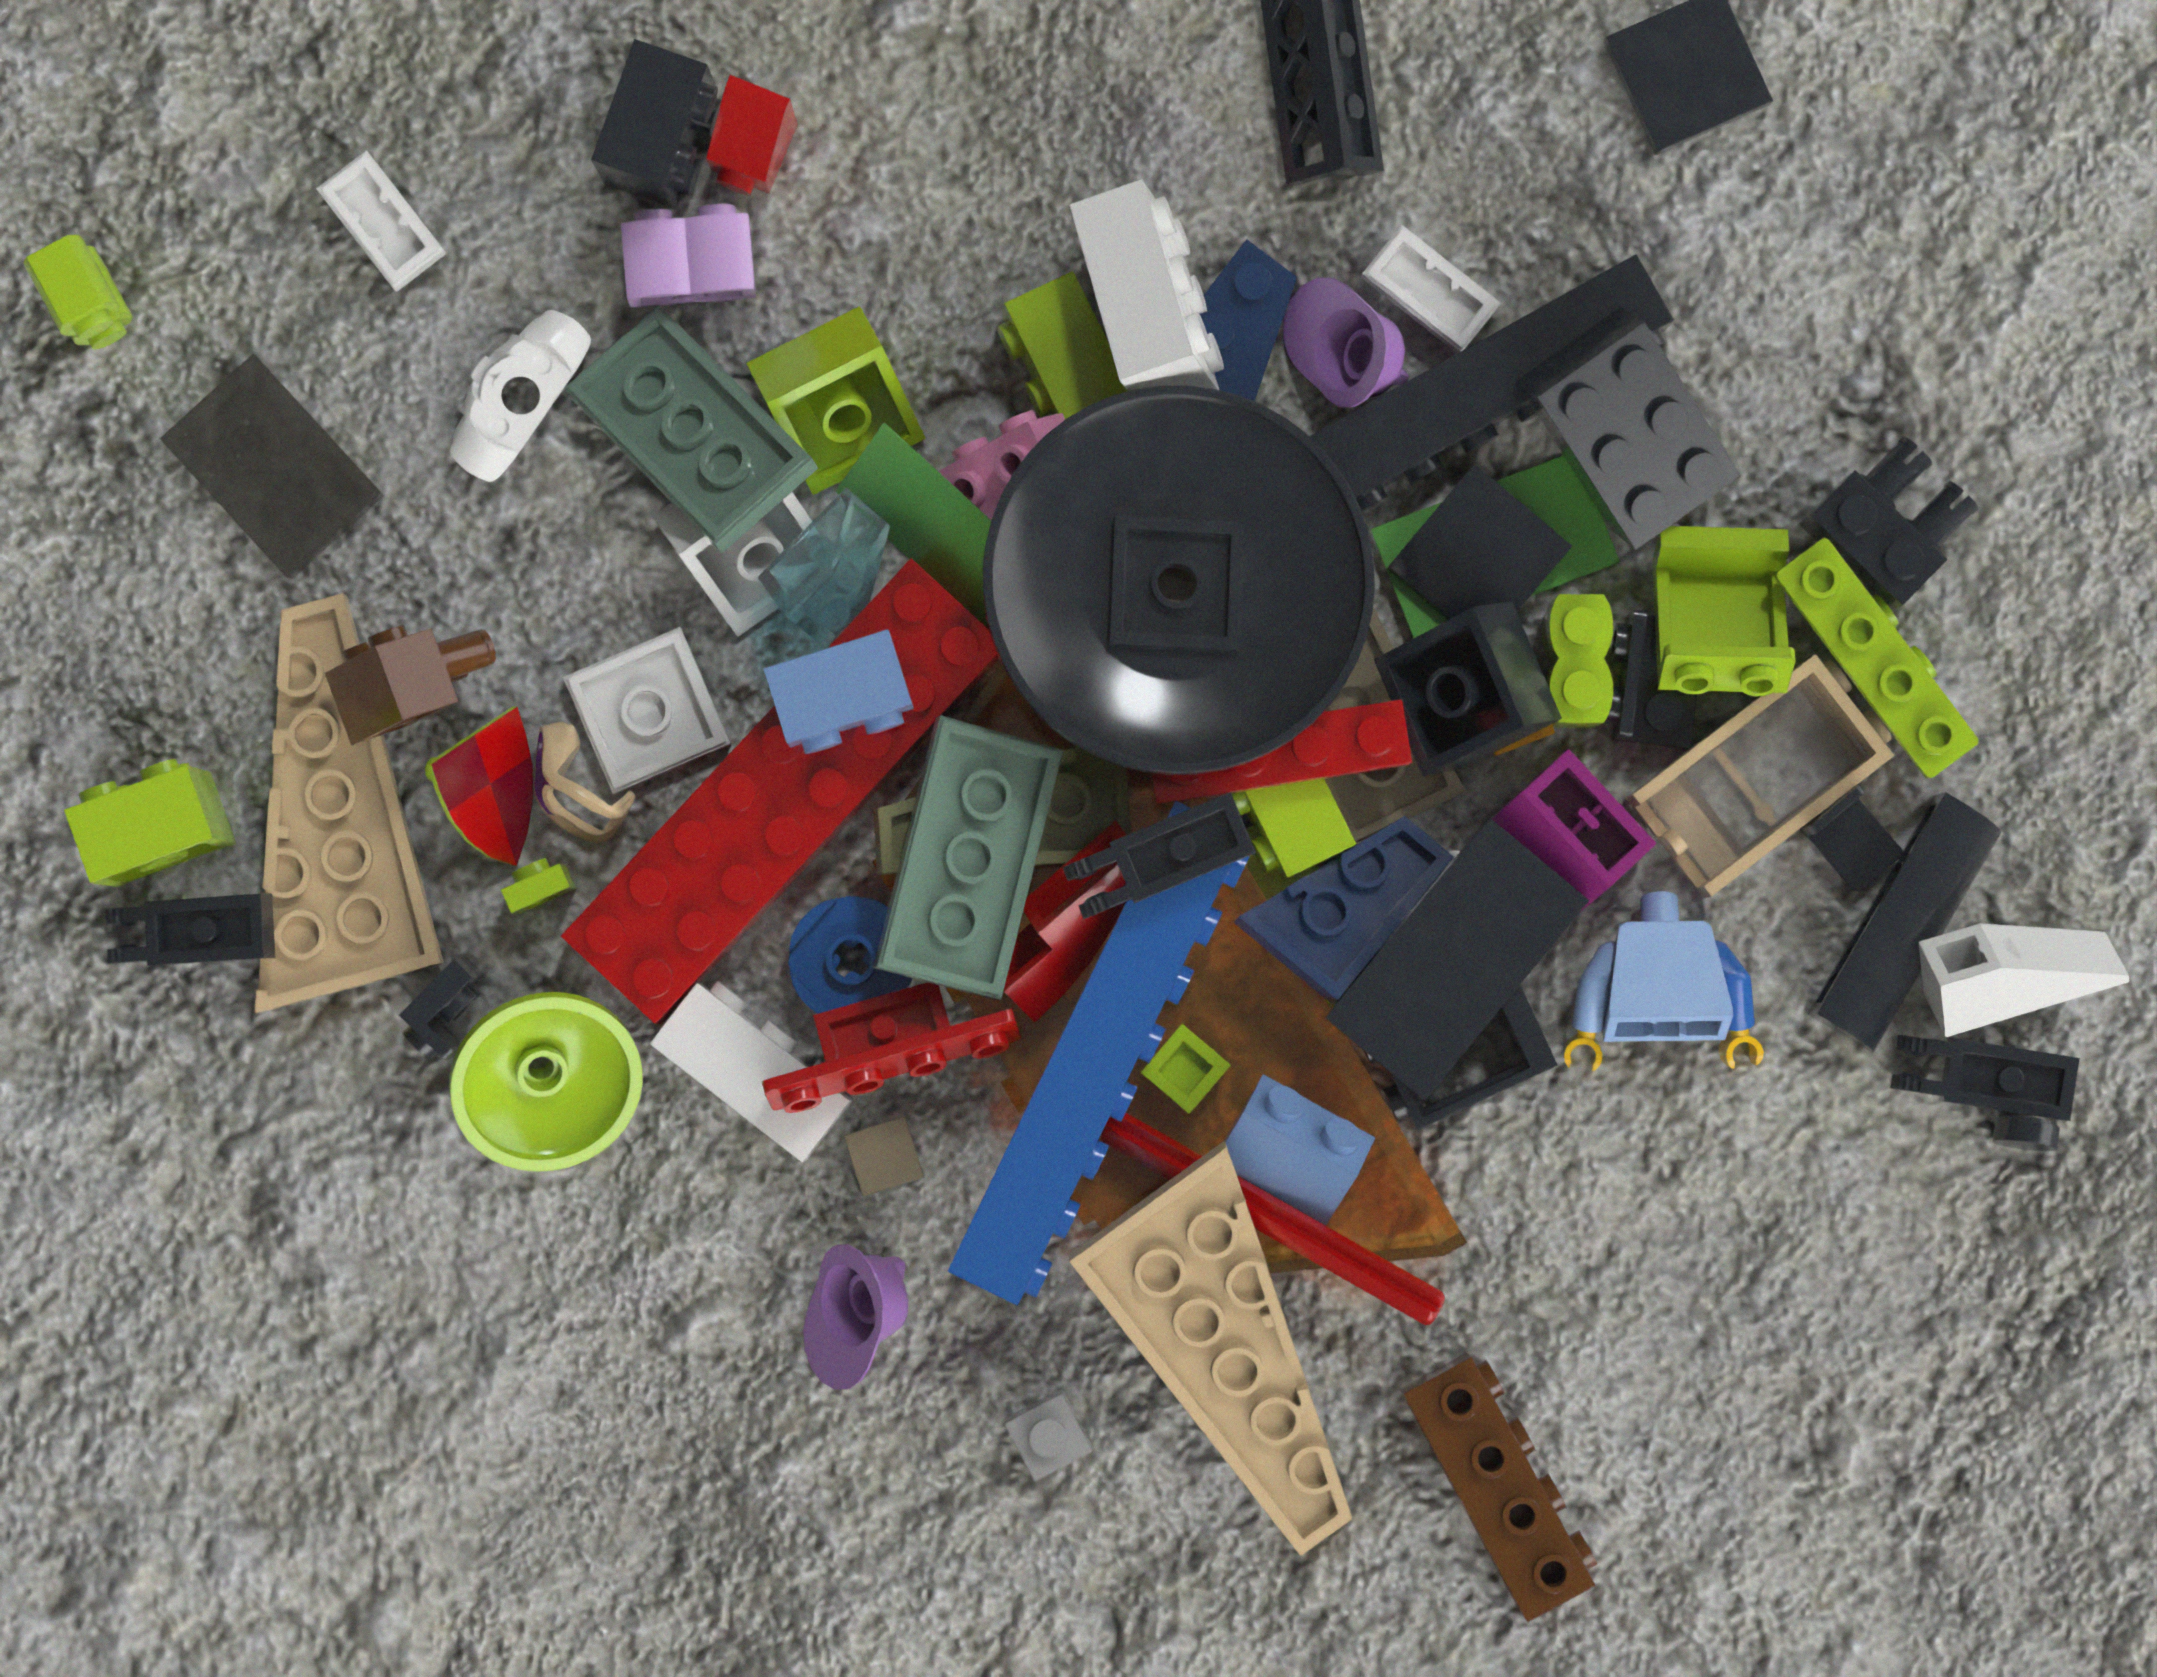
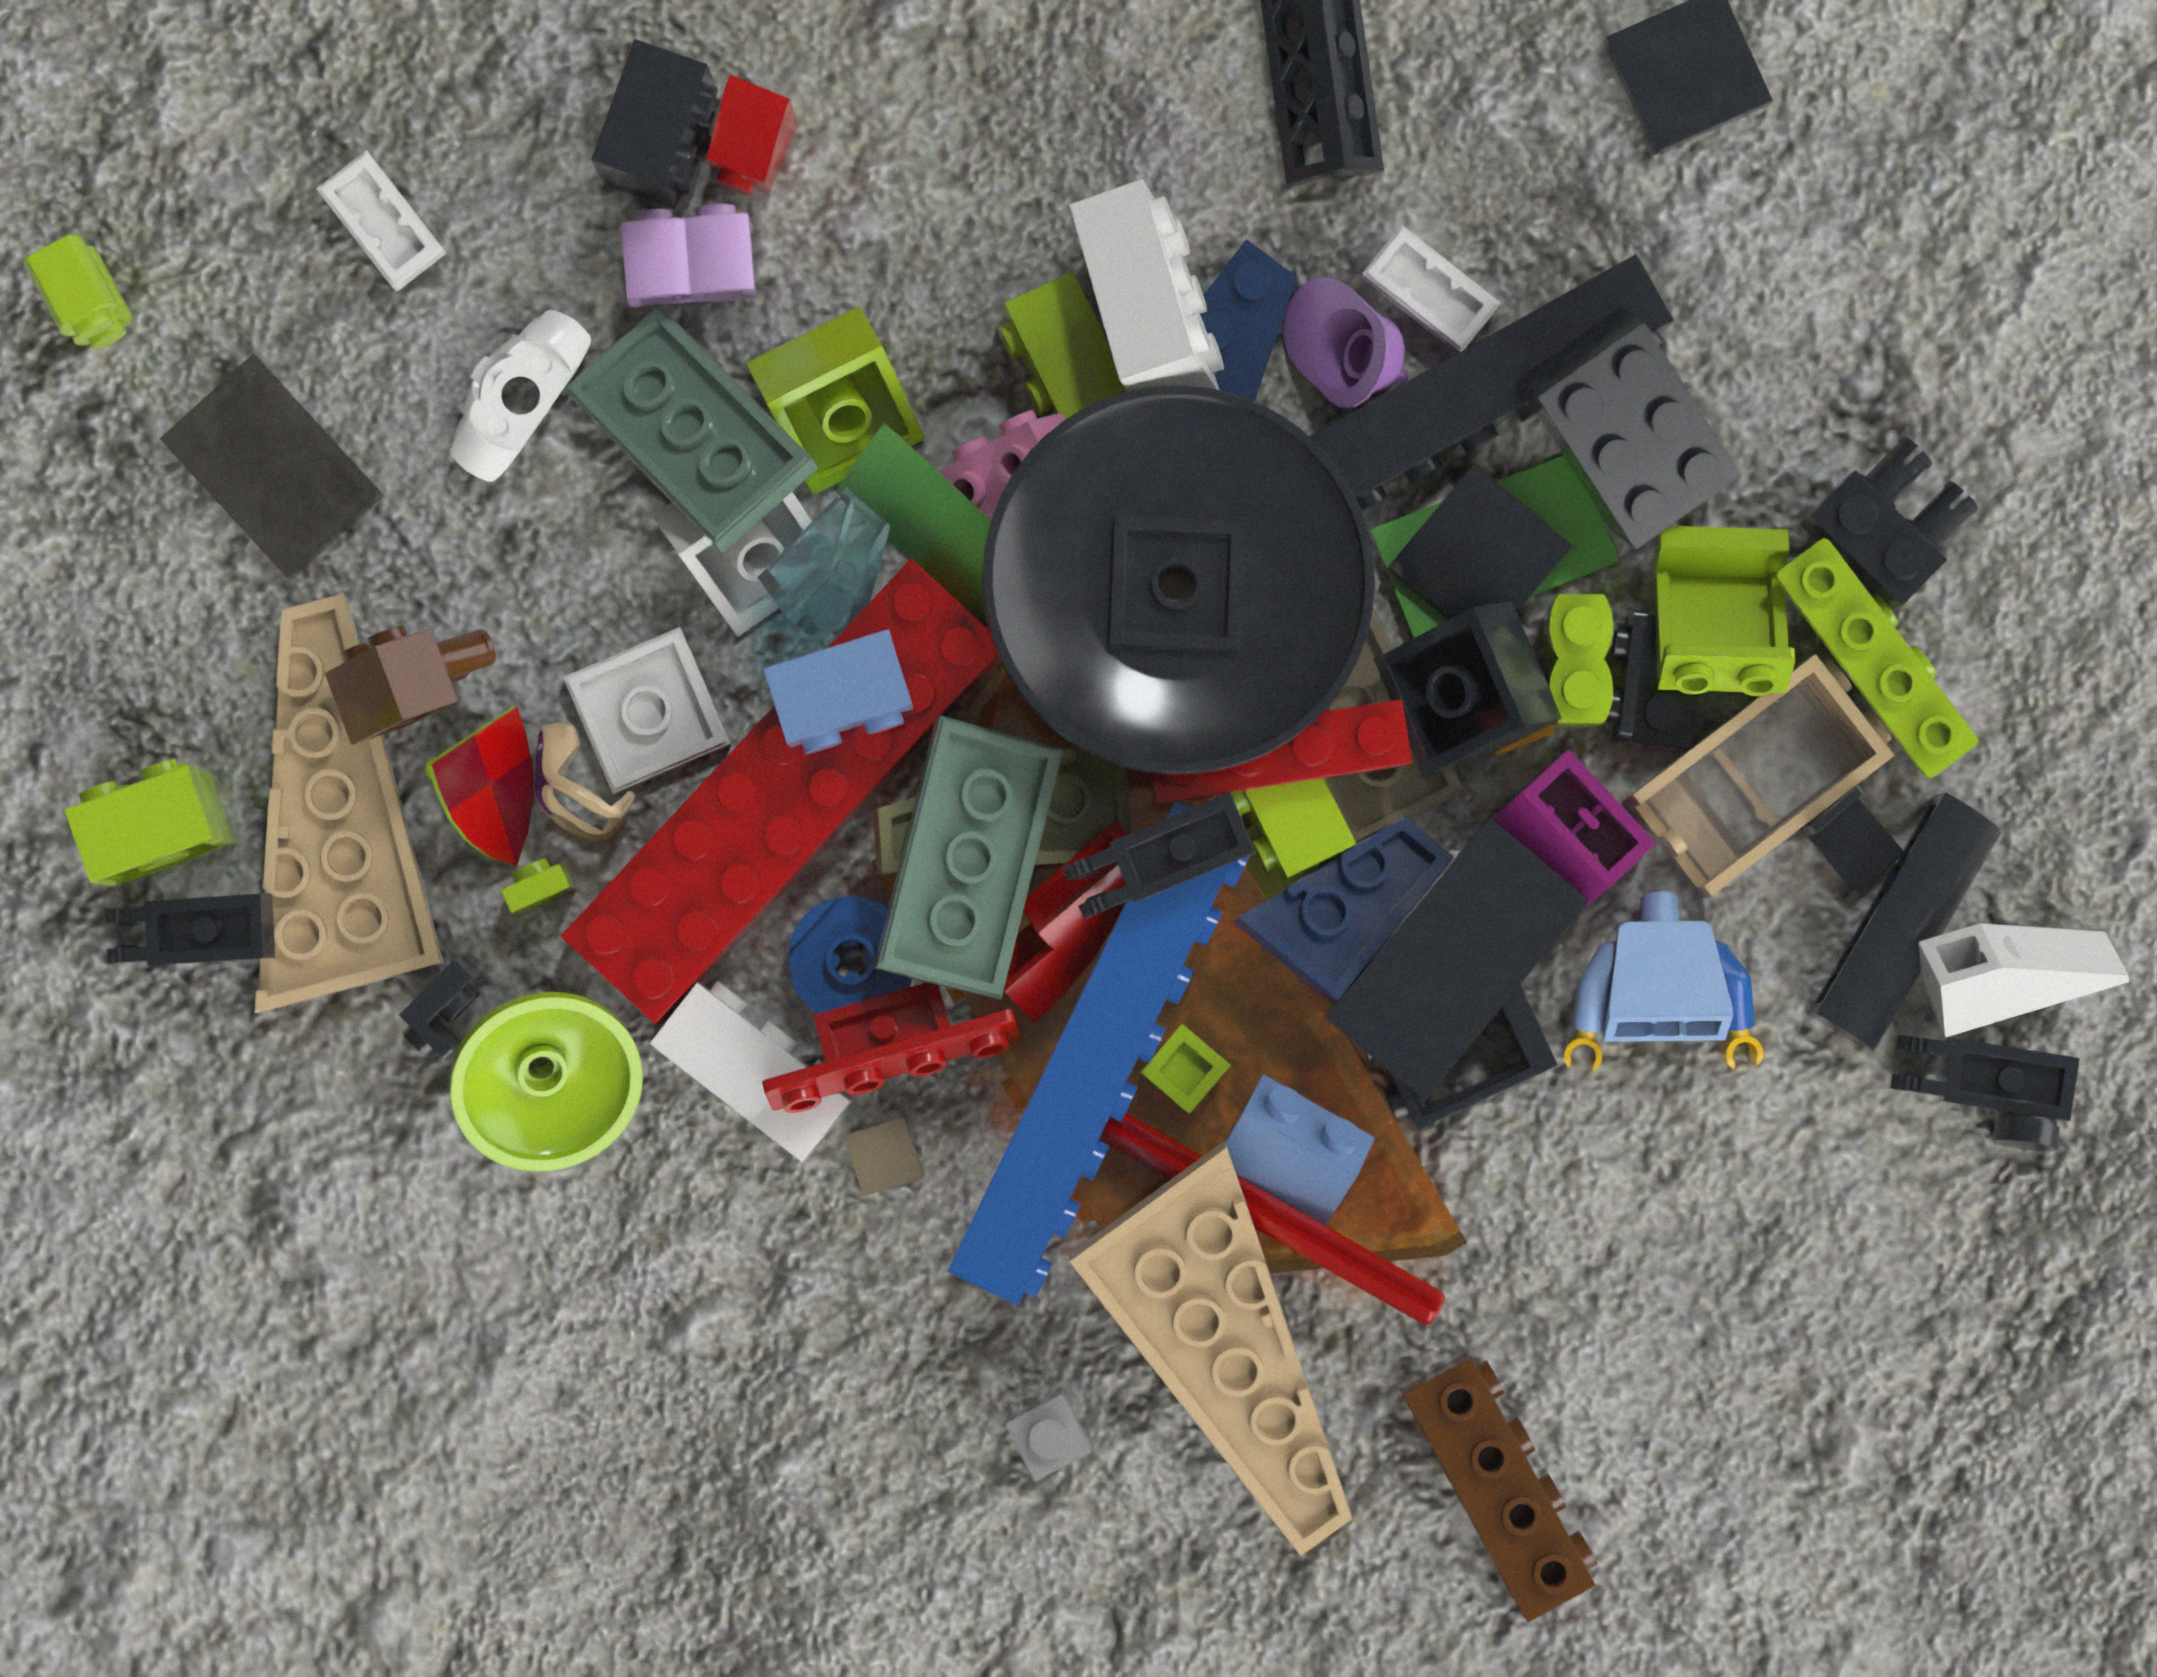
(852, 1311): medium lavender piece -> none

